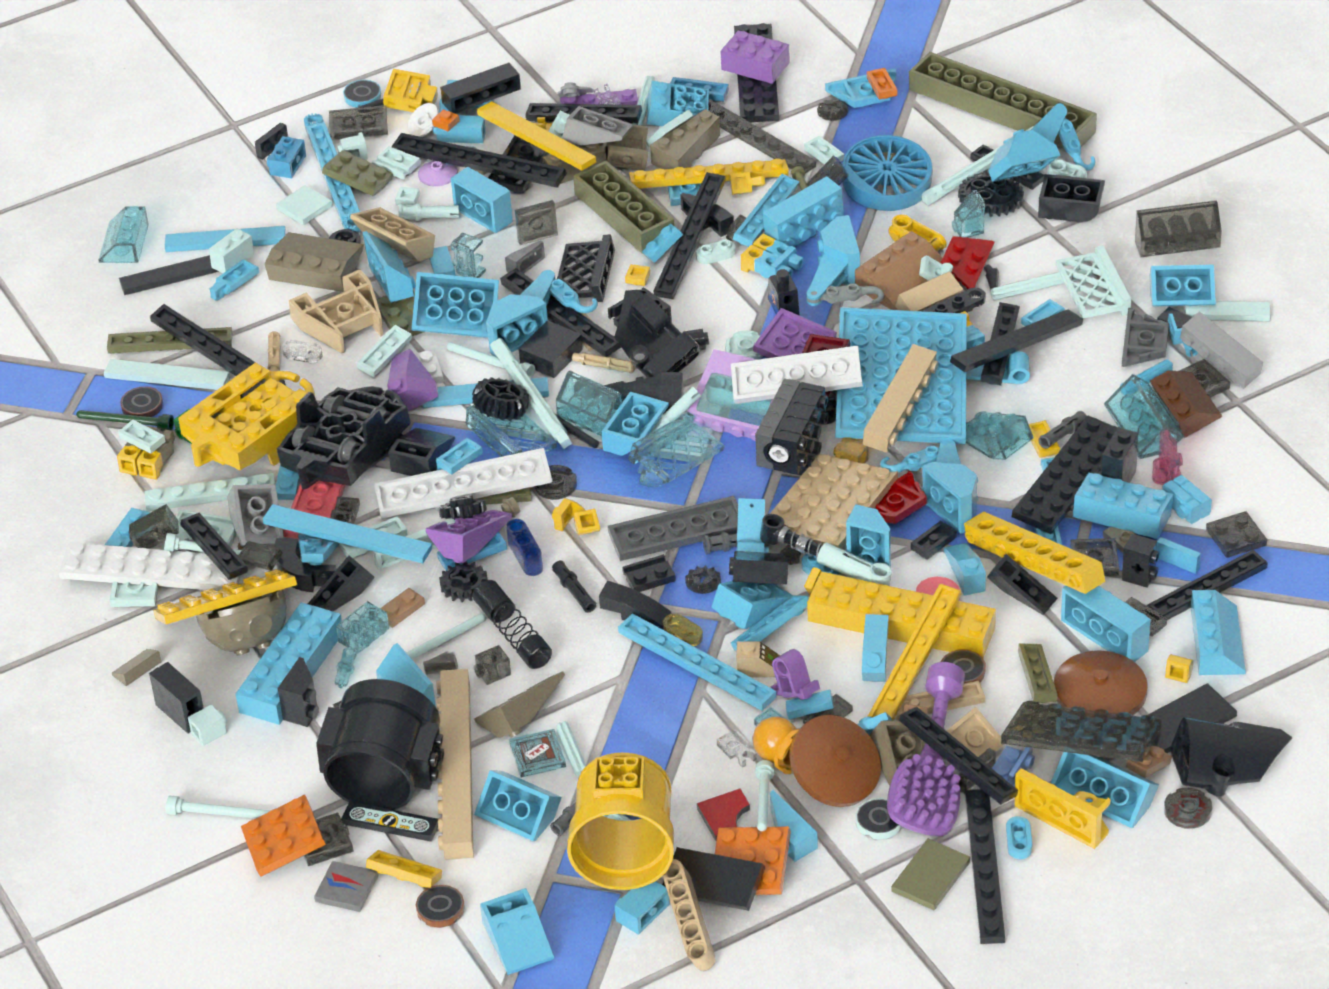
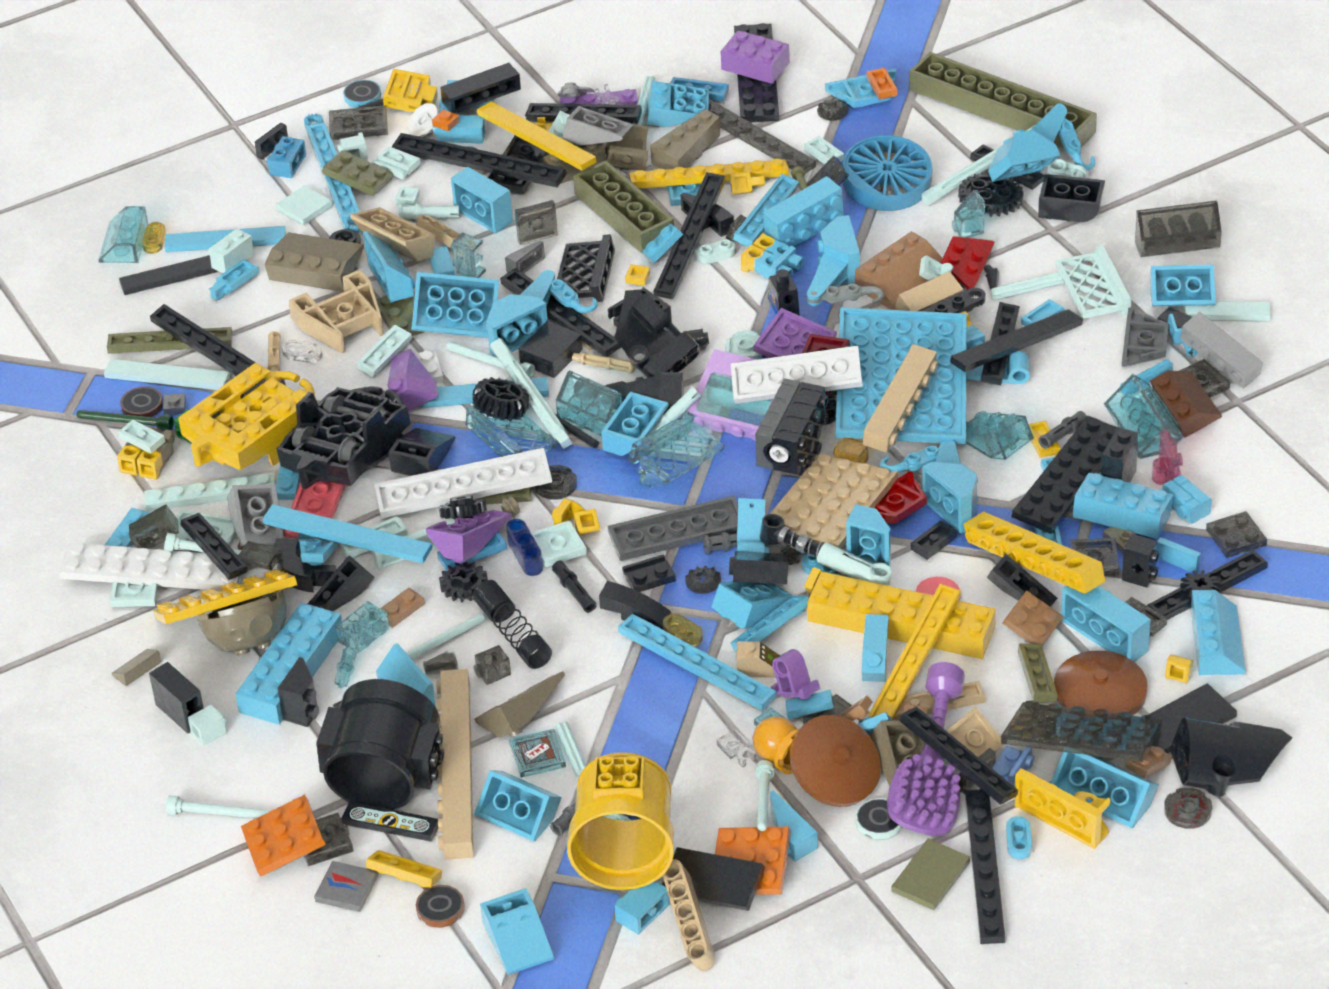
(153, 237): none -> clear yellow plate
(174, 404): none -> flat silver plate
(346, 509): clear smoke slope -> none
(436, 173): lavender dish -> none
(442, 232): none -> tan beam
(459, 456): medium azure panel -> none
(559, 543): none -> light aqua plate
(669, 127): light aqua tile -> none
(723, 810): red tile -> none
(858, 710): none -> medium nougat plate
(904, 224): yellow piece -> none
(967, 568): medium azure slope -> none
(969, 662): black tile -> none
(1032, 619): none -> medium nougat plate
(1191, 580): none -> black gear

